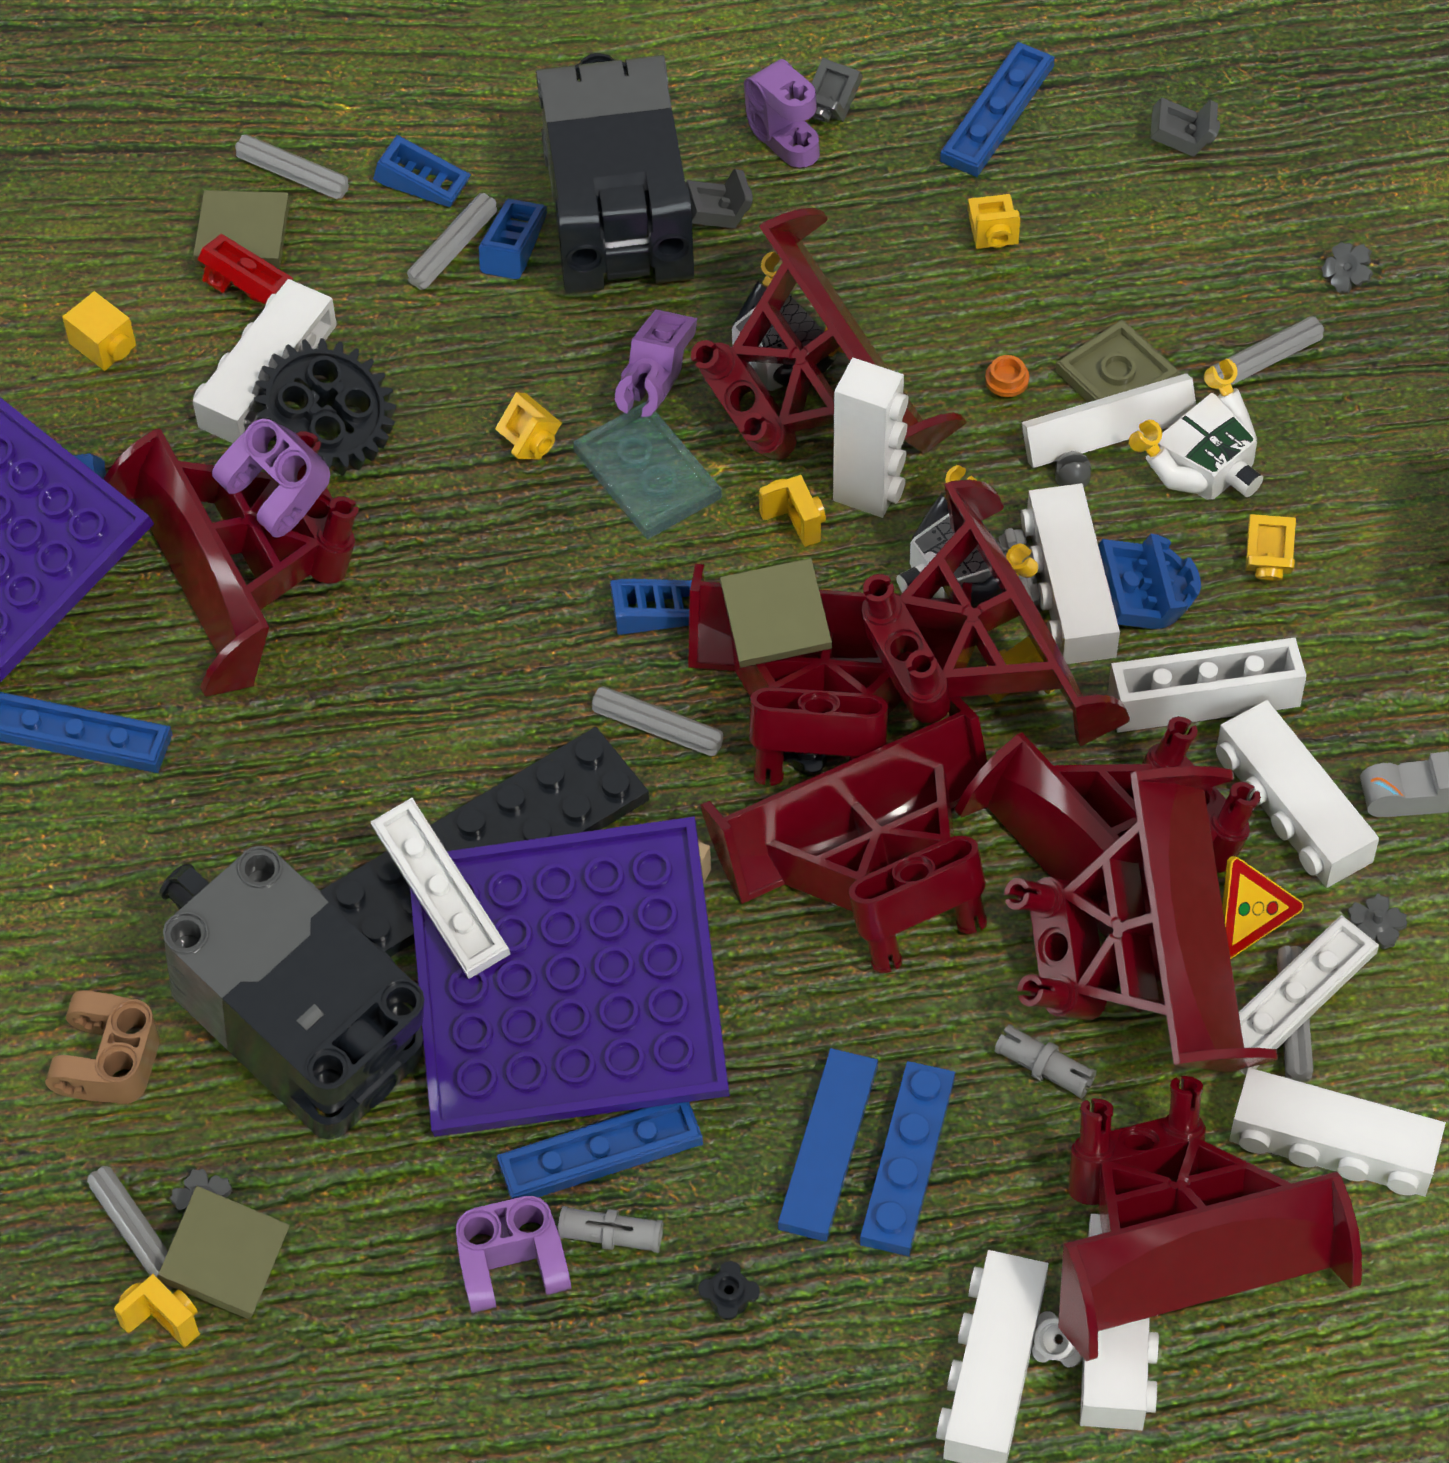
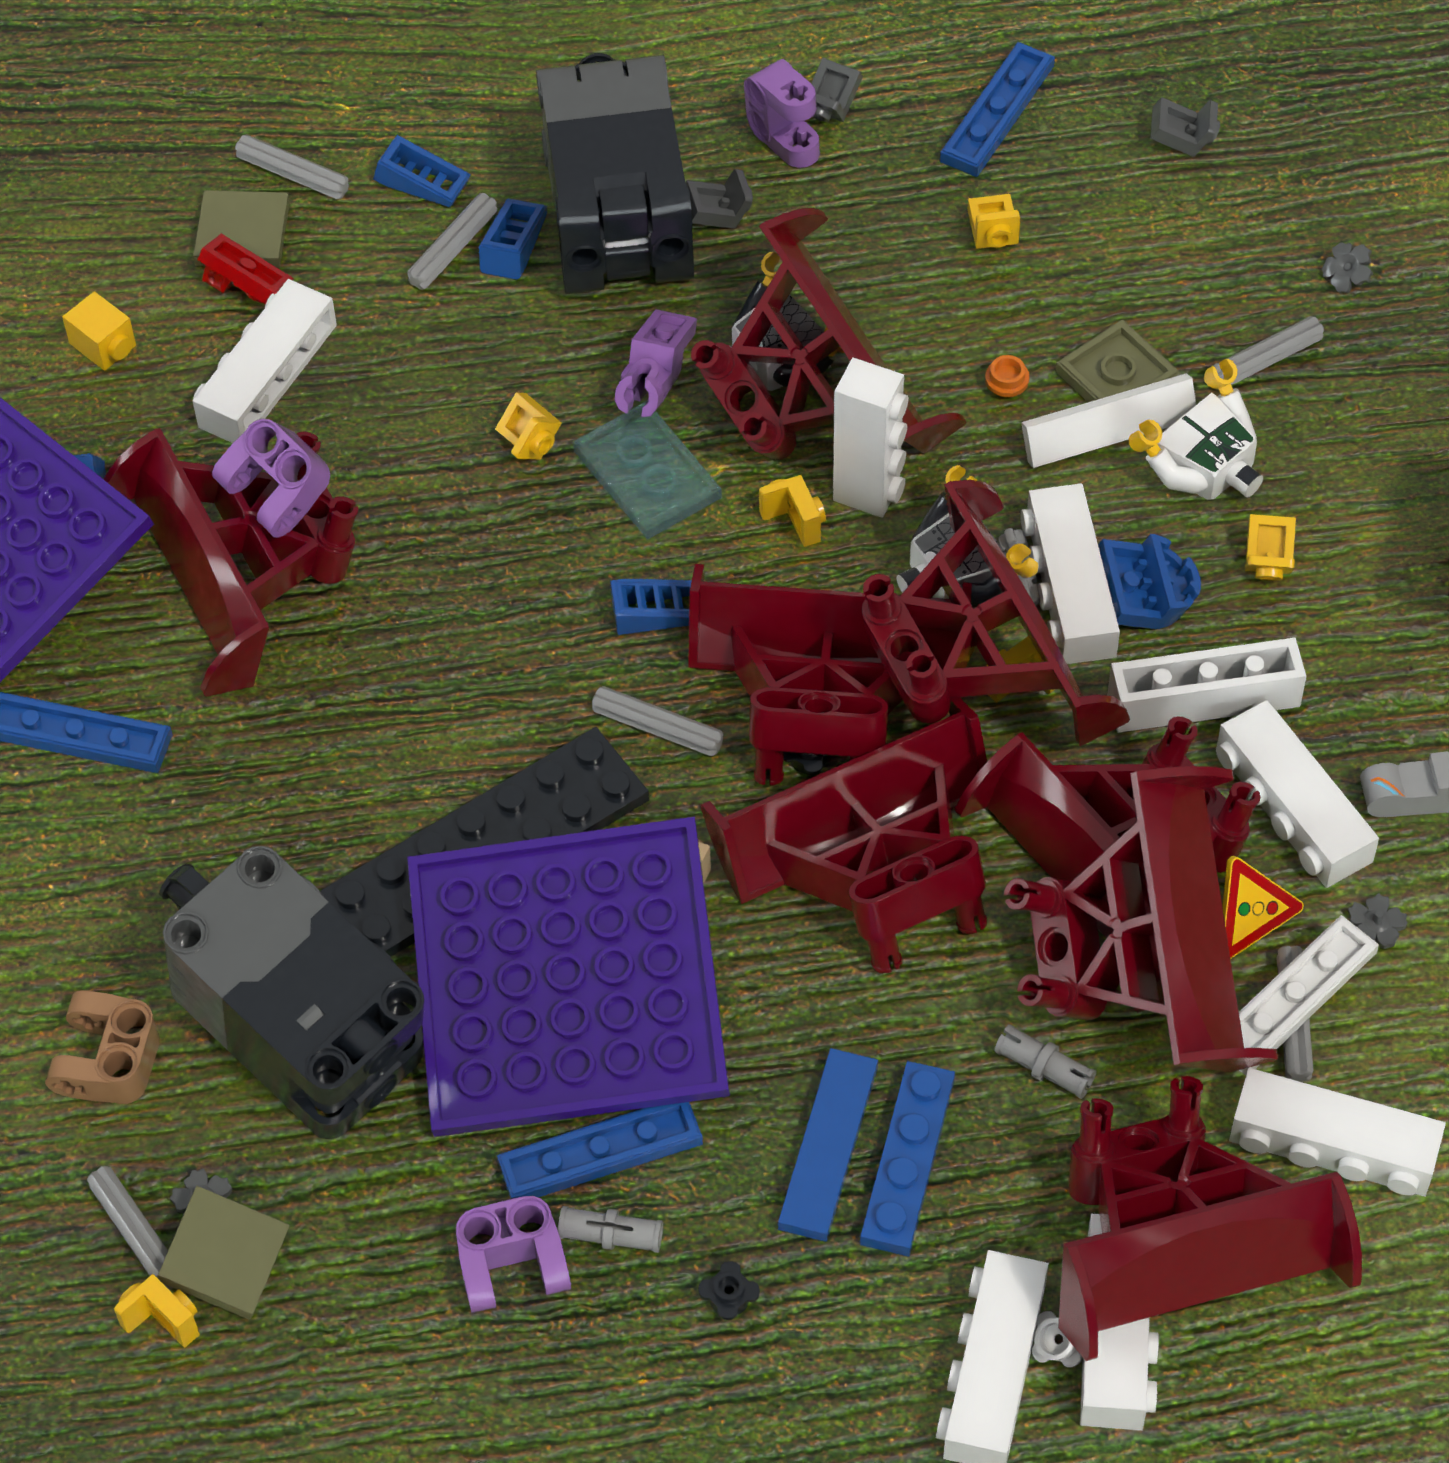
(325, 403): black gear -> none
(440, 888): white tile -> none
(775, 612): olive tile -> none
(1073, 469): dark grey hinge -> none

